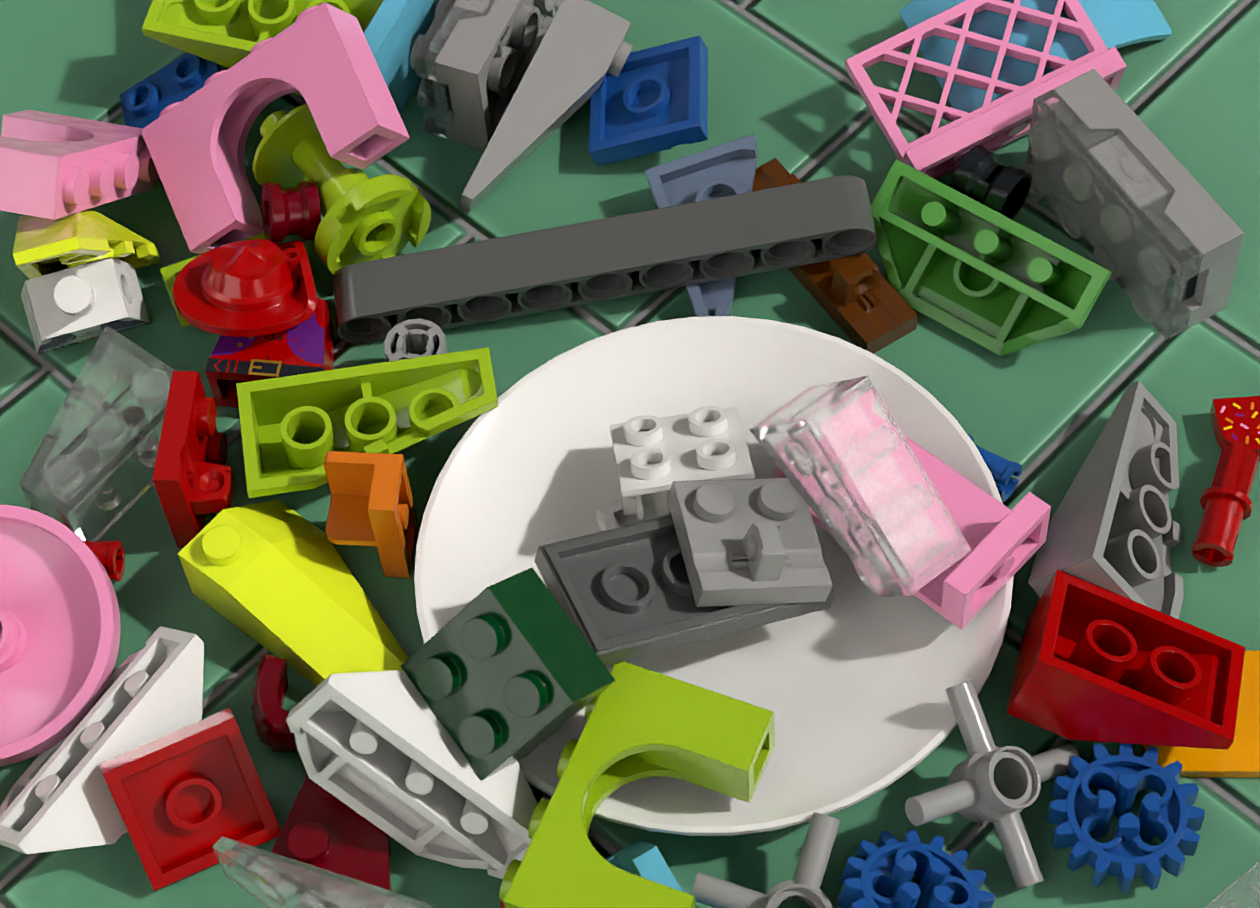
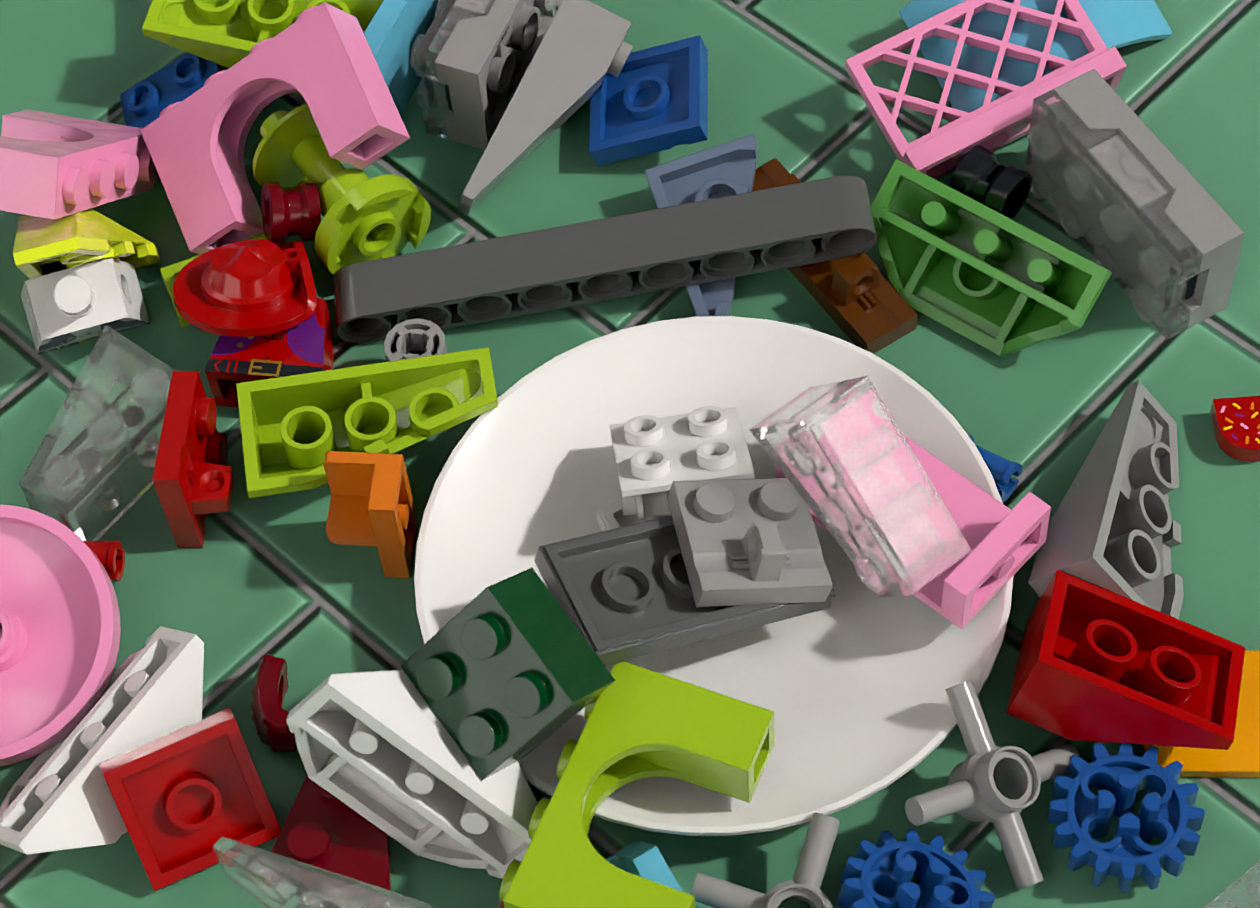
(289, 591): neon yellow wedge -> none
(1225, 505): red axle -> none

